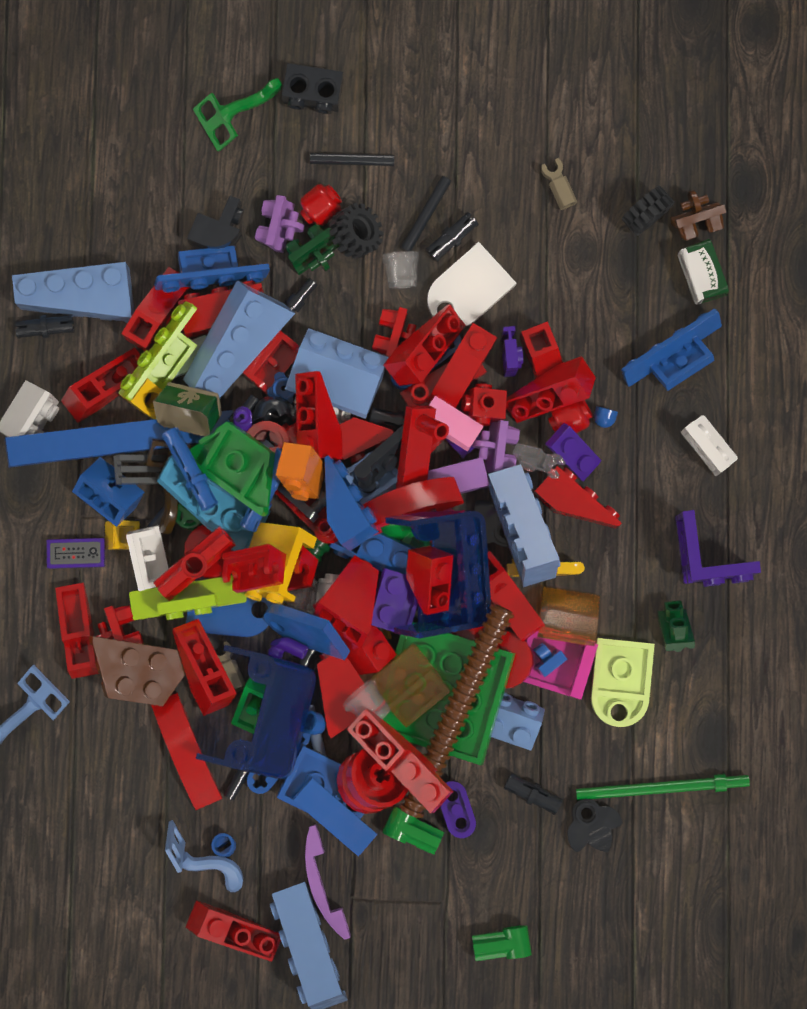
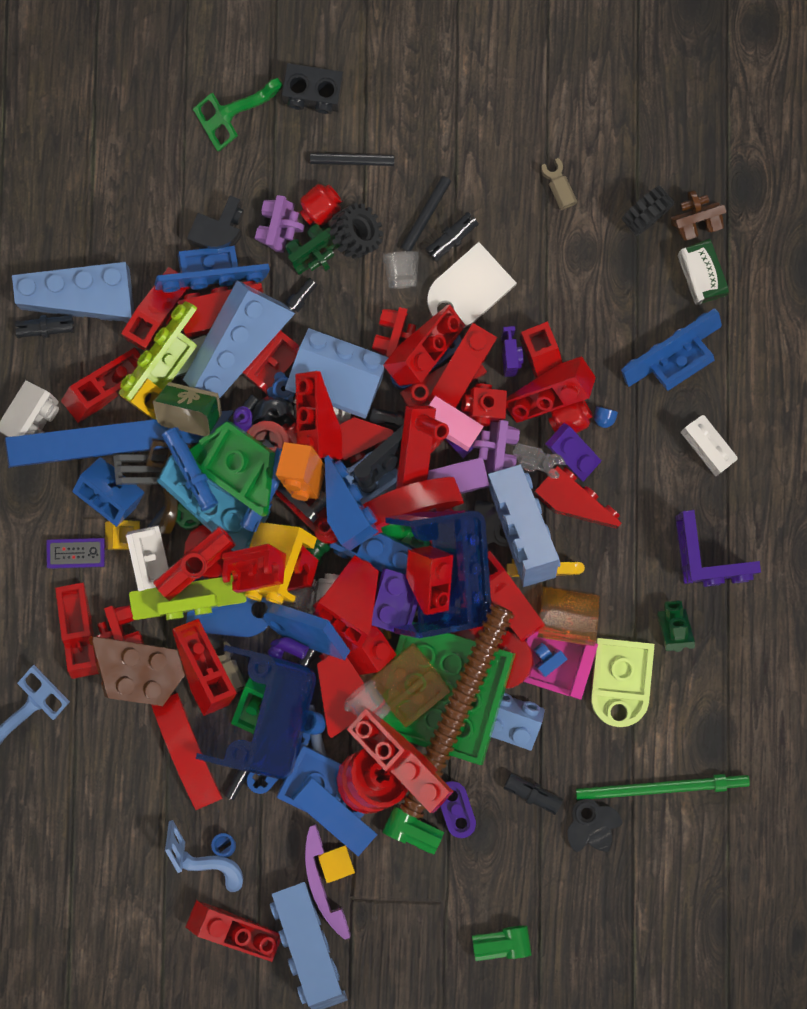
(336, 864): none -> yellow slope

